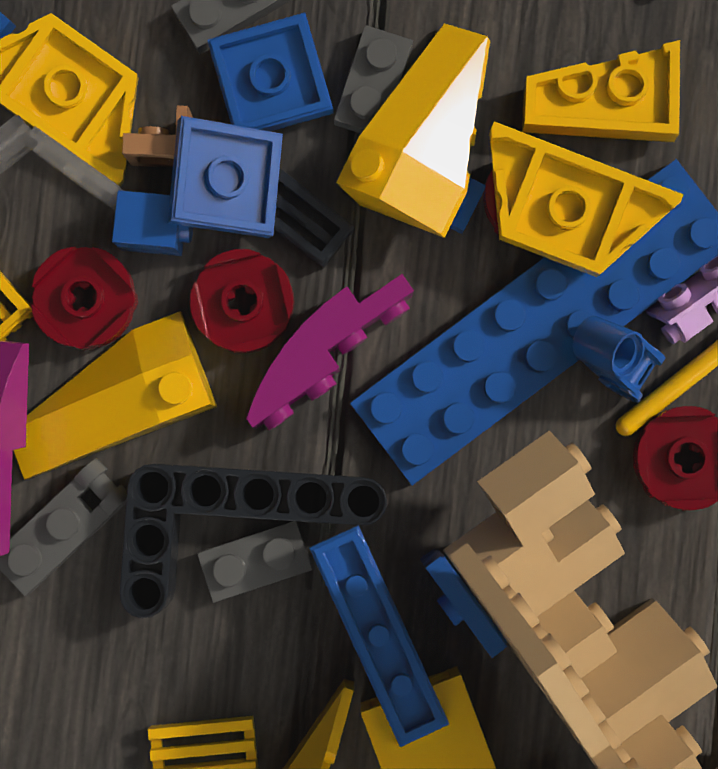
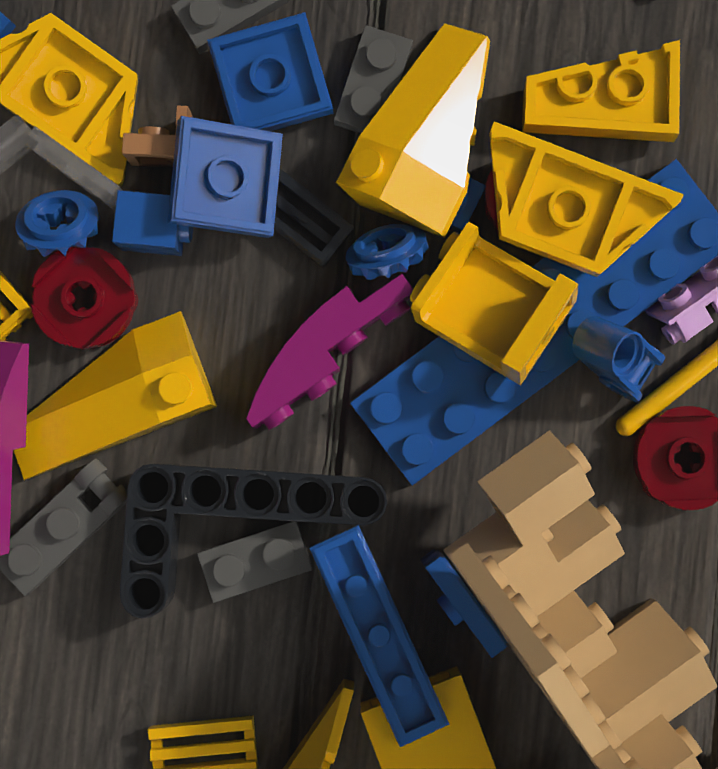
(49, 210): none -> blue gear
(217, 286): dark red plate -> none
(386, 250): none -> blue gear
(492, 304): none -> yellow panel

